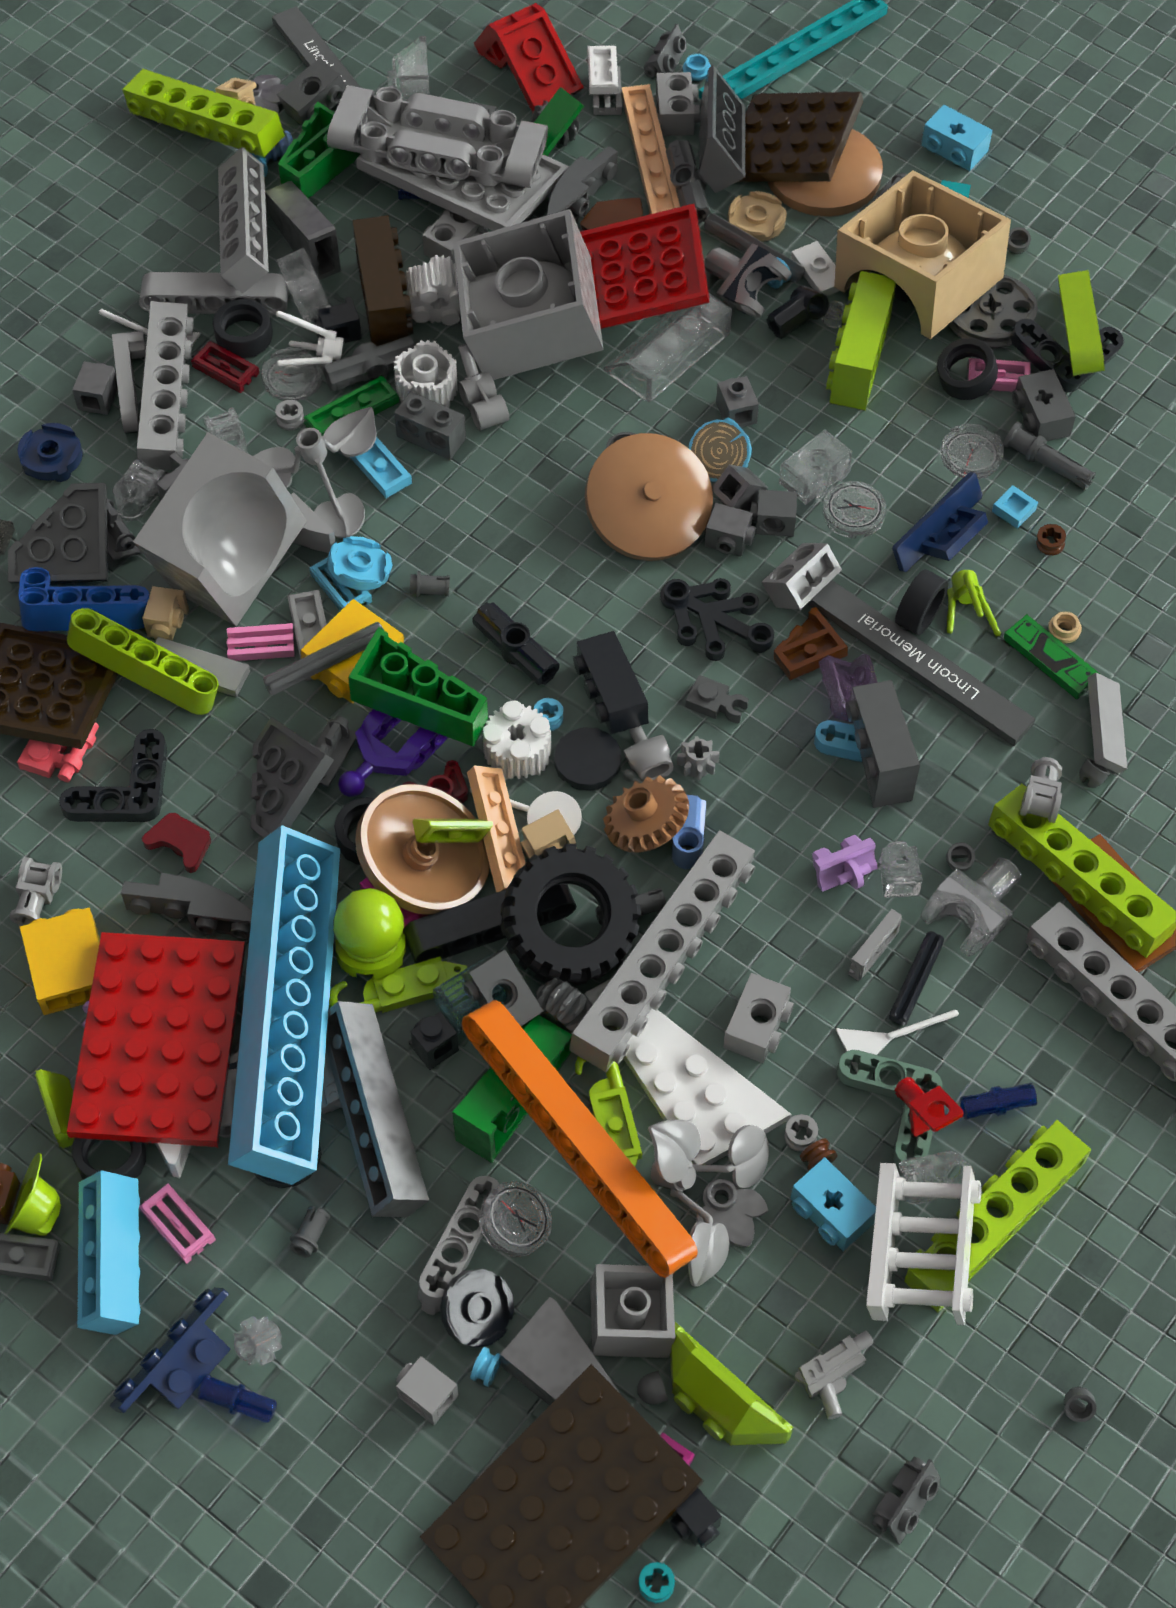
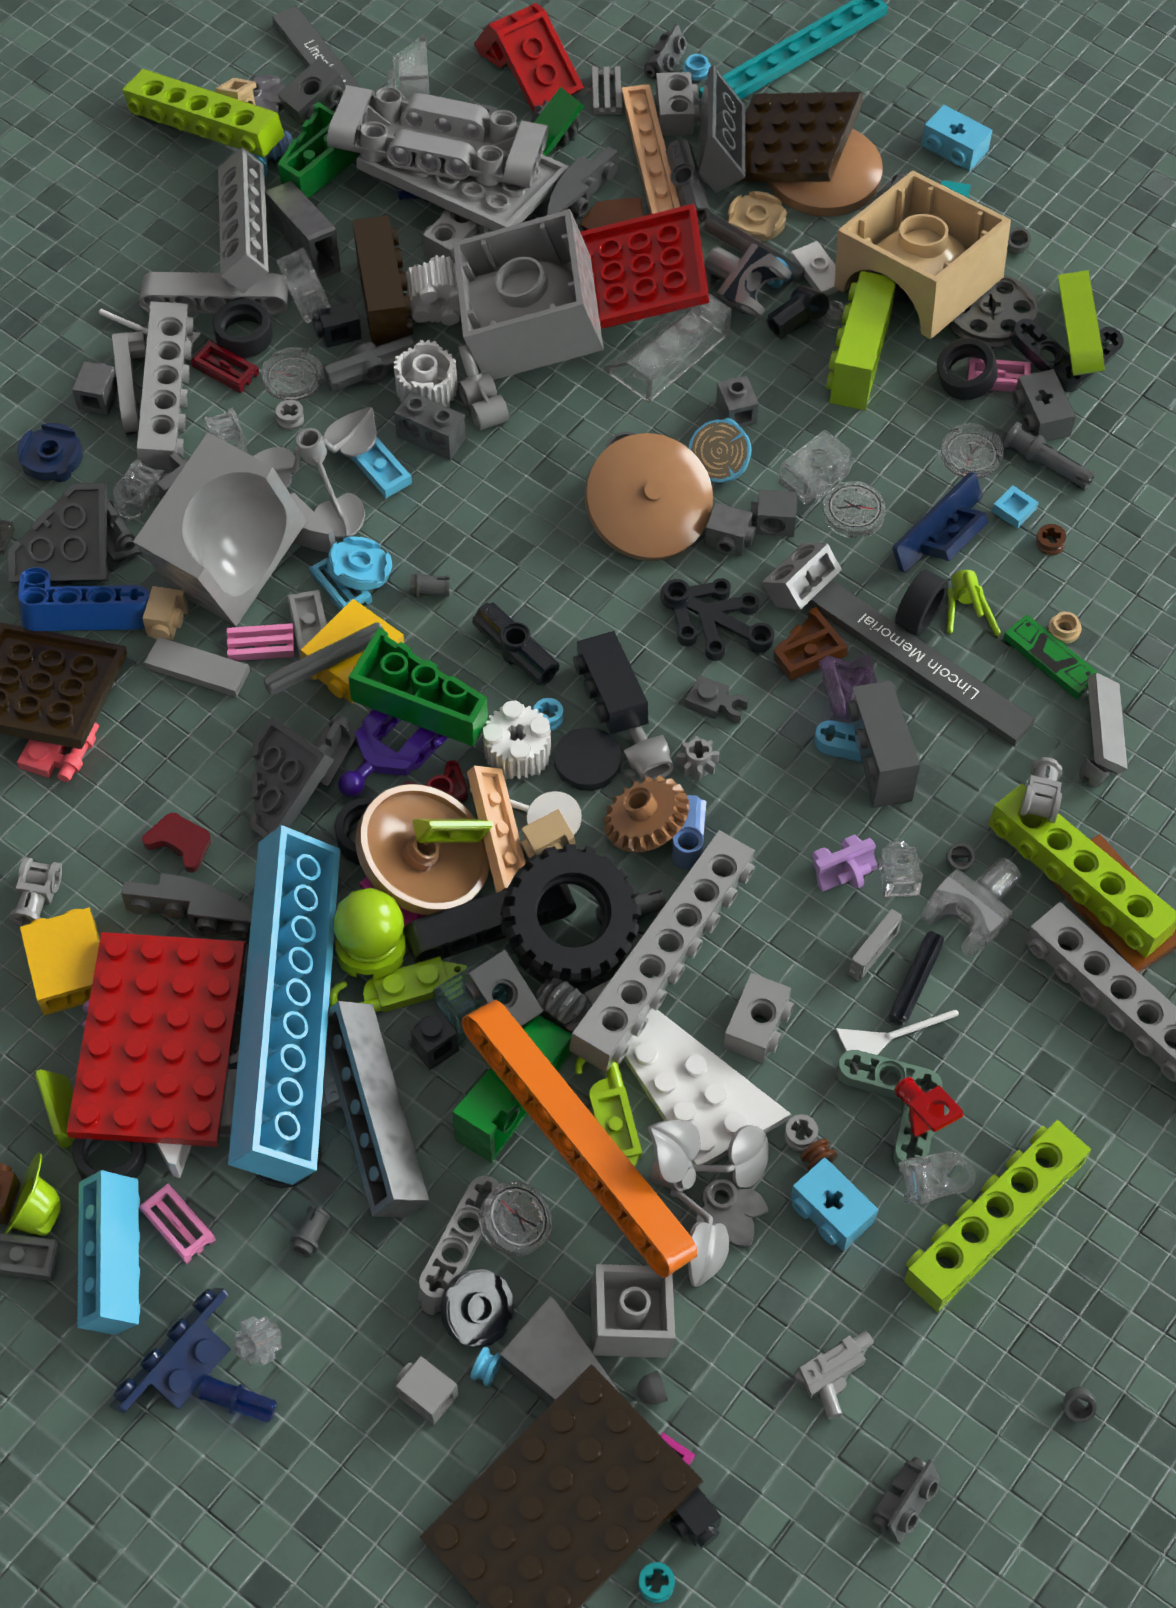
(129, 797): black beam -> none
(142, 661): lime beam -> none
(329, 347): white plant -> none
(374, 394): green tile -> none
(602, 70): white plate -> none
(721, 1398): lime wedge -> none
(738, 487): flat silver brick -> none
(887, 1258): white fence -> none
(998, 1101): clear blue pin -> none

